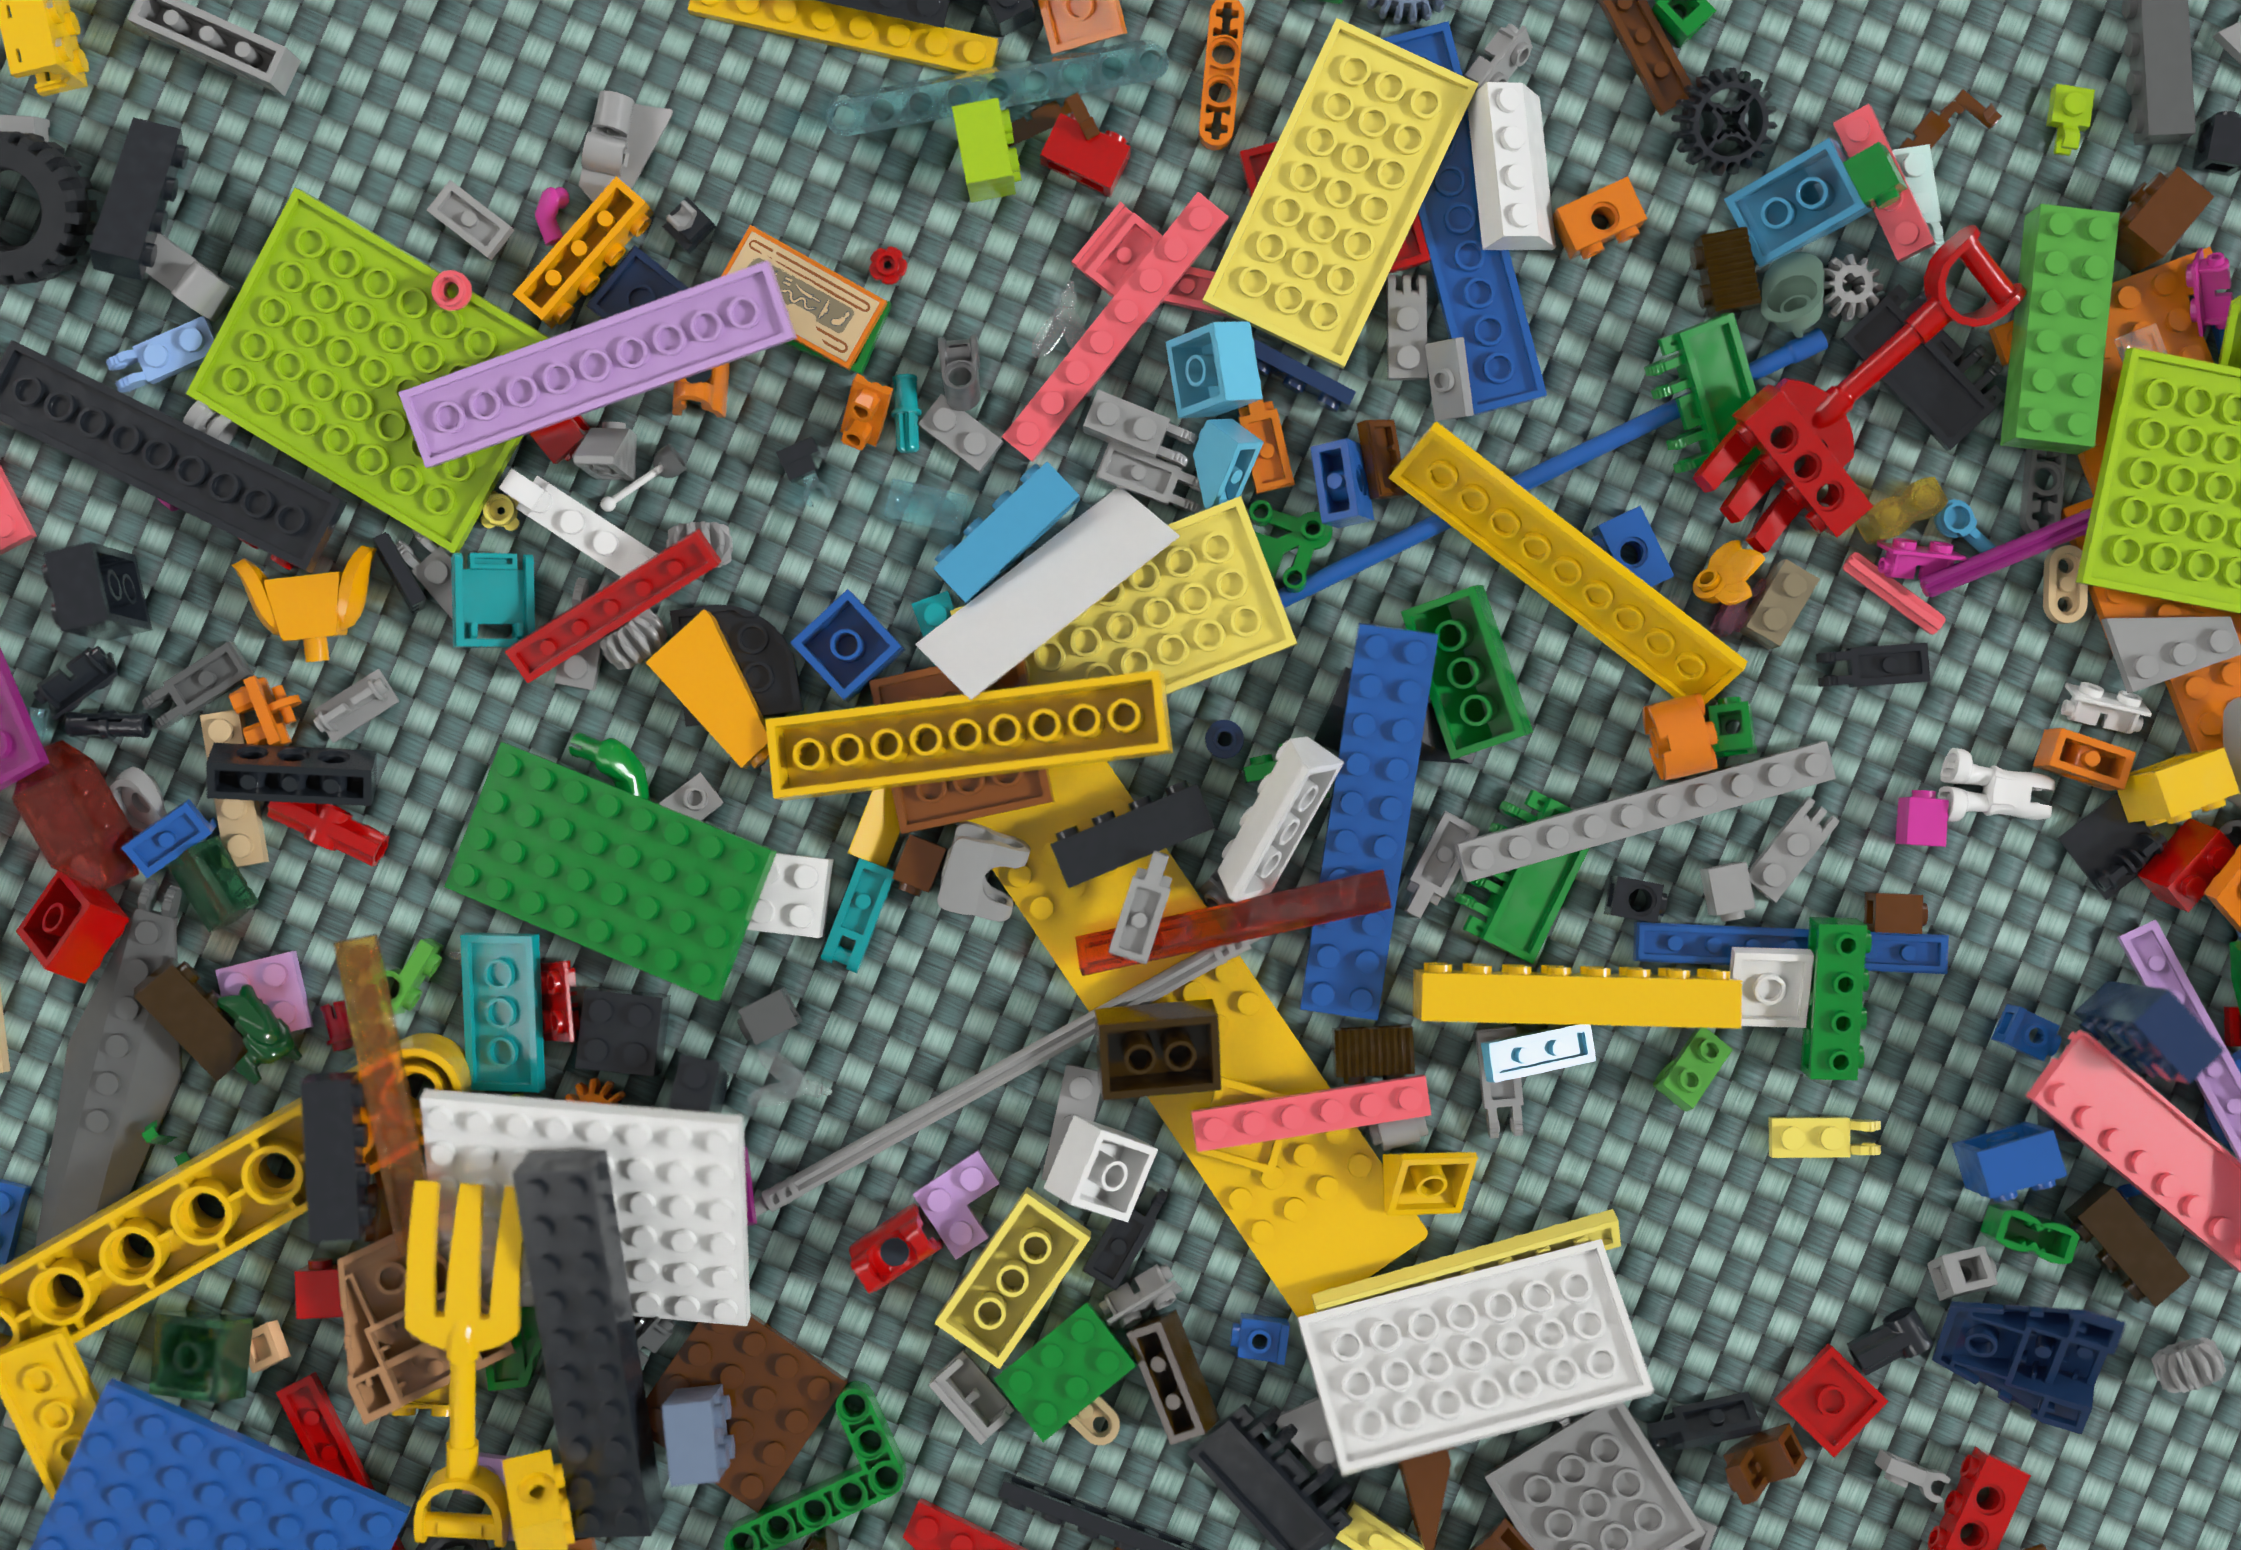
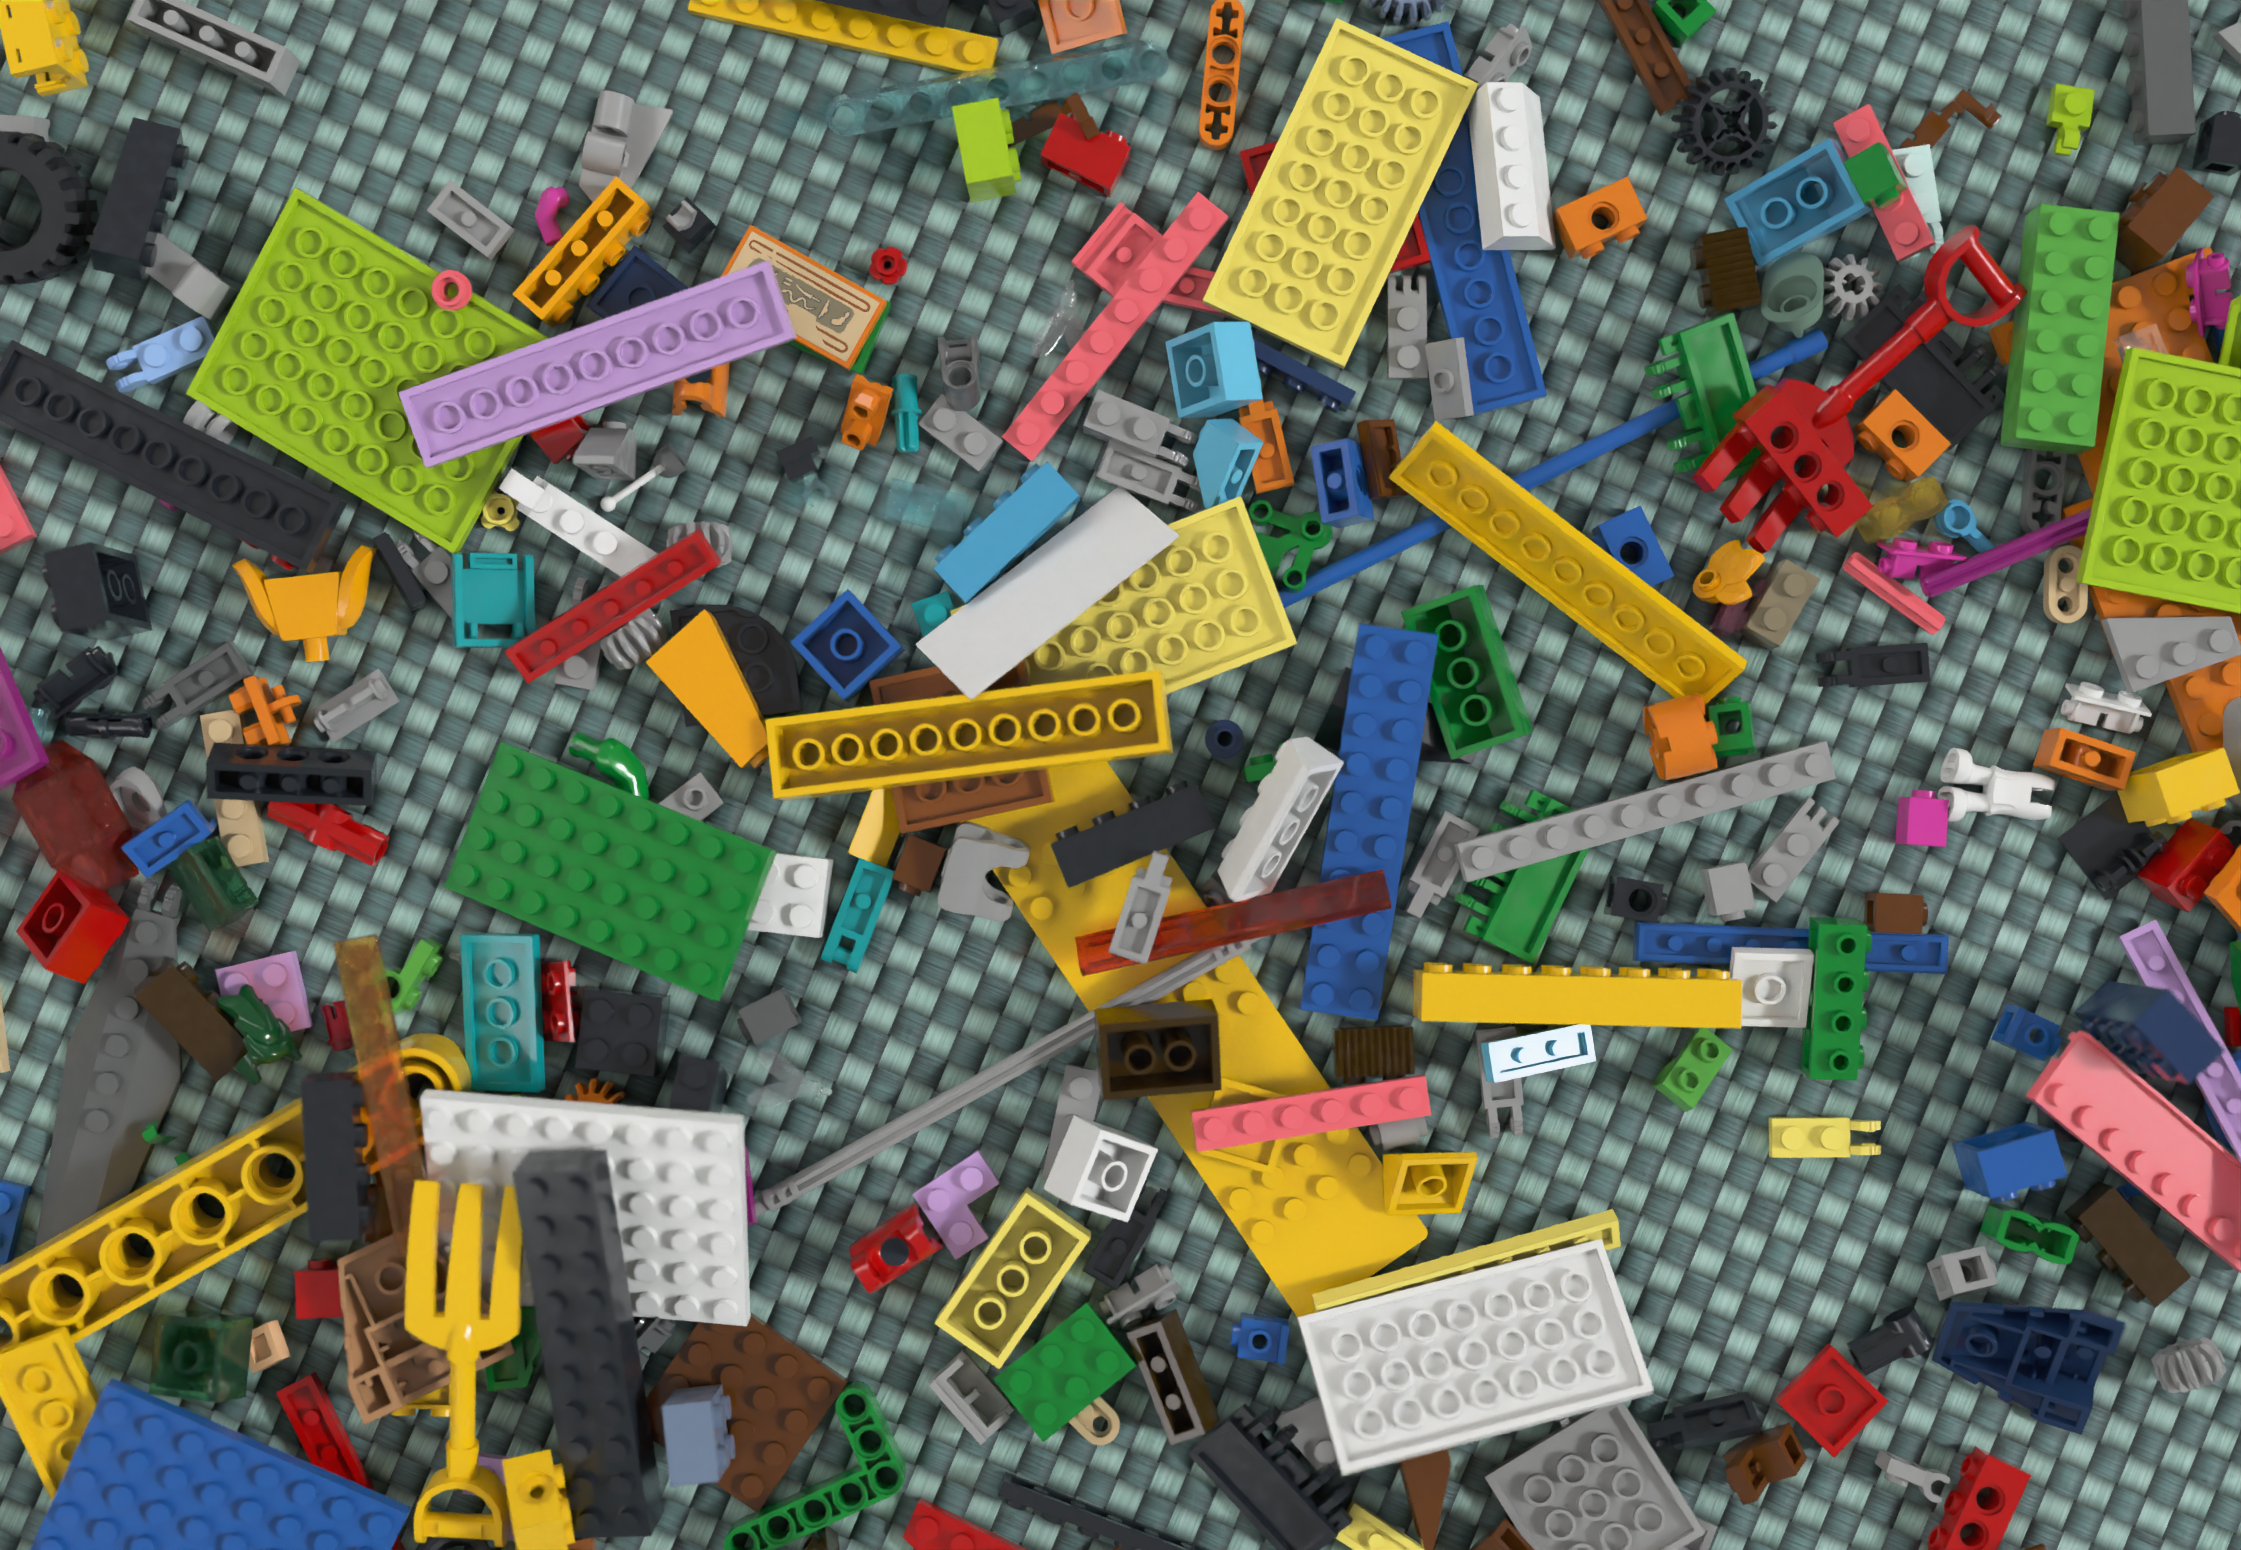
(1922, 443): none -> orange brick

